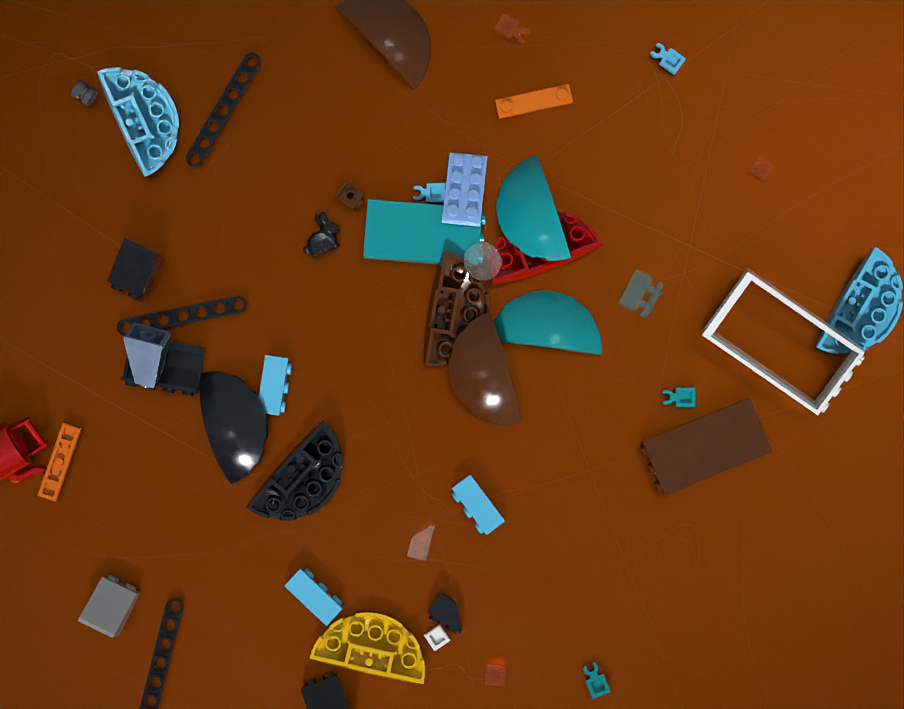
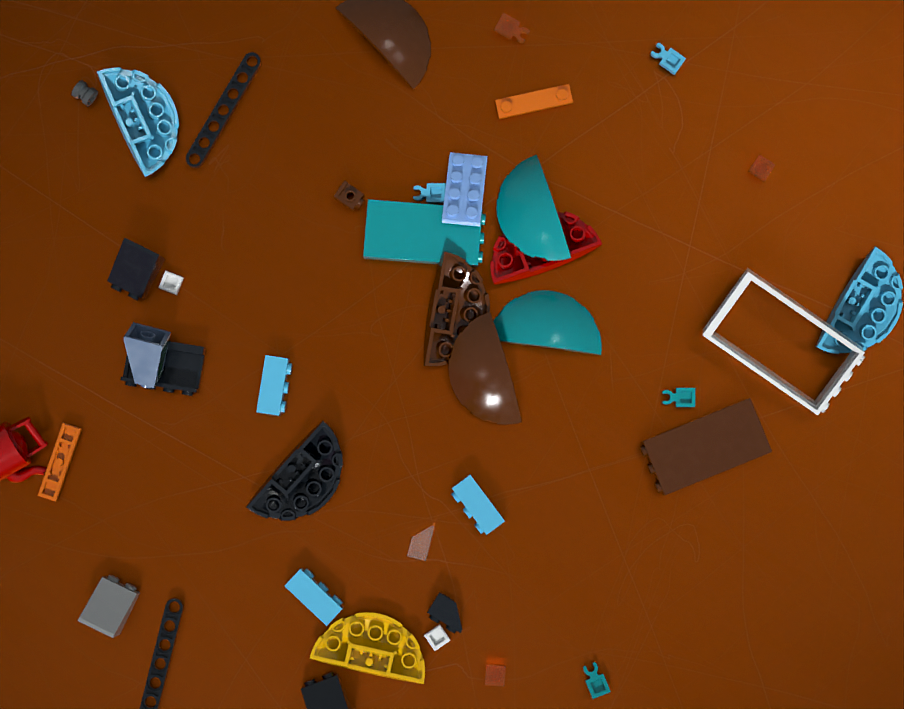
(171, 282): none -> white tile
(191, 312): black beam -> none
(233, 423): black brick -> none
(324, 239): black animal -> none
(482, 261): clear dish -> none
(636, 290): clear light blue plate -> none

